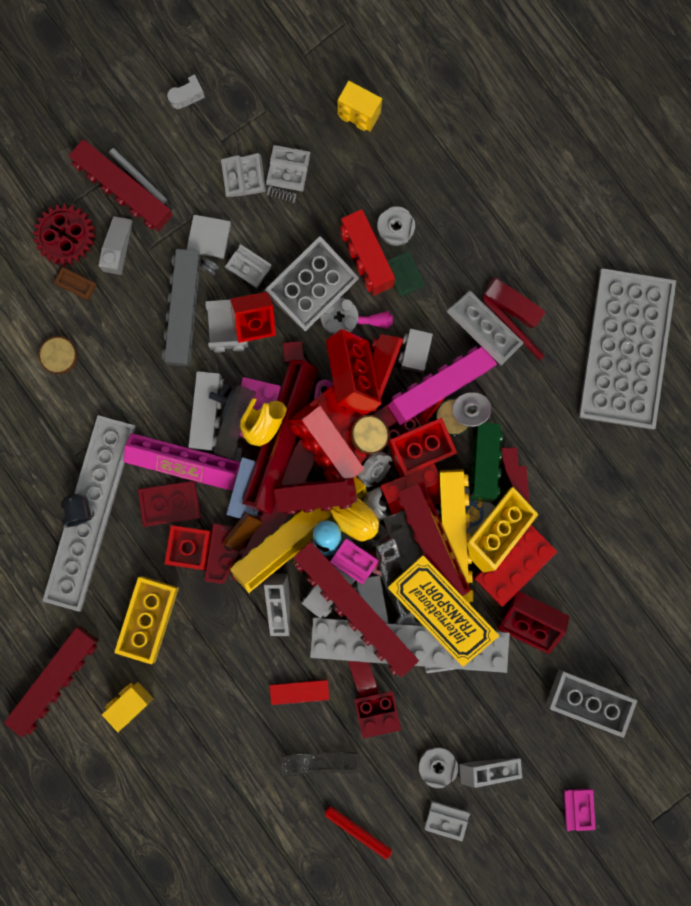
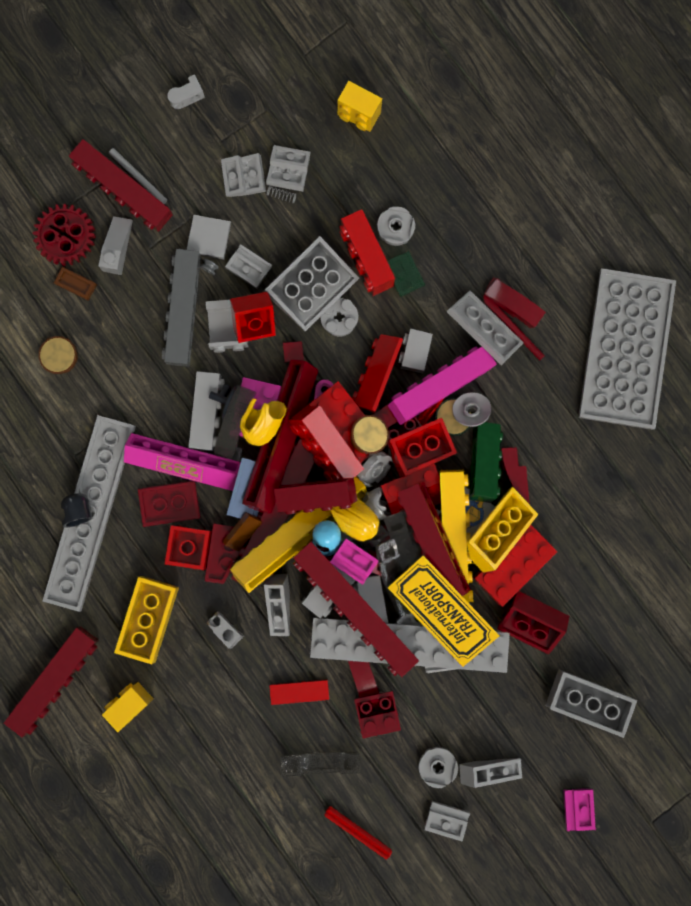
(224, 630): none -> light grey leg
(353, 372): red brick -> none
(381, 320): dark pink cone -> none

